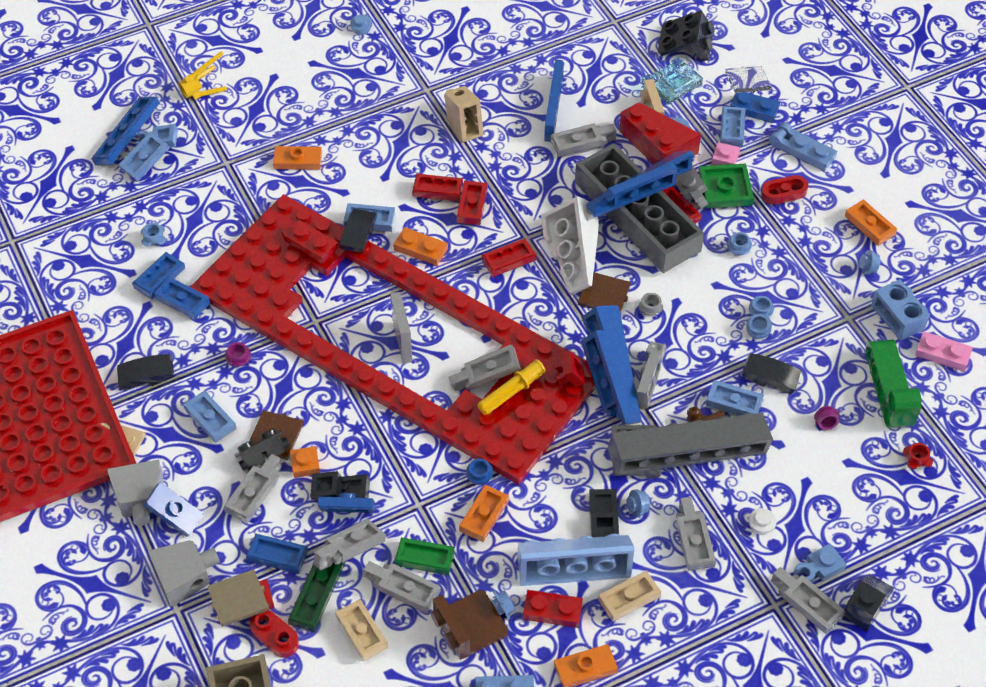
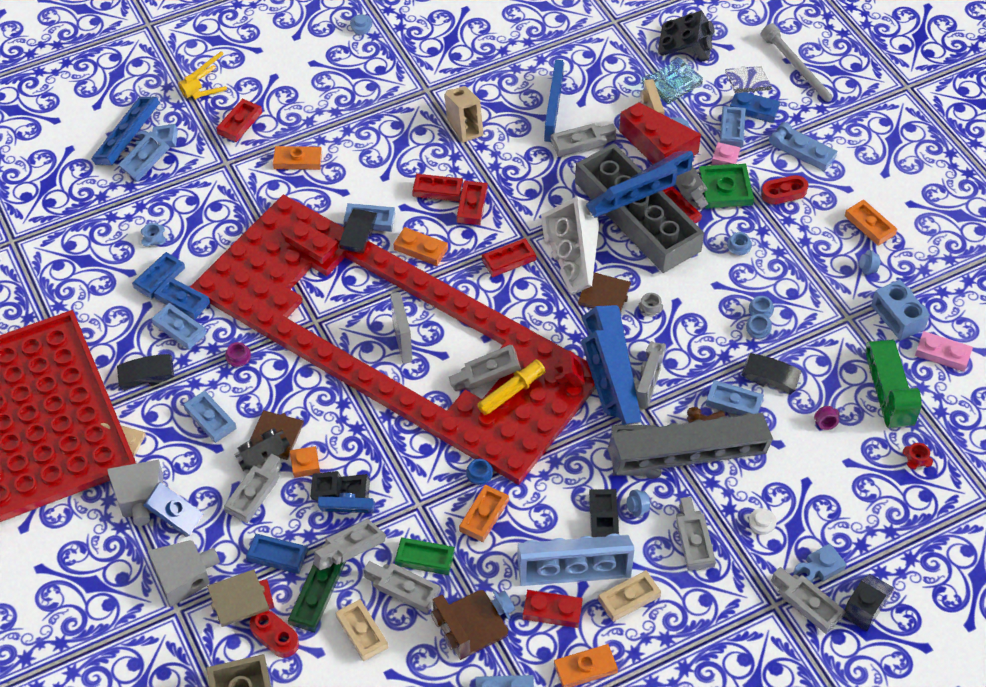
(179, 326): none -> medium blue plate
(239, 120): none -> red plate
(772, 35): none -> light grey piece

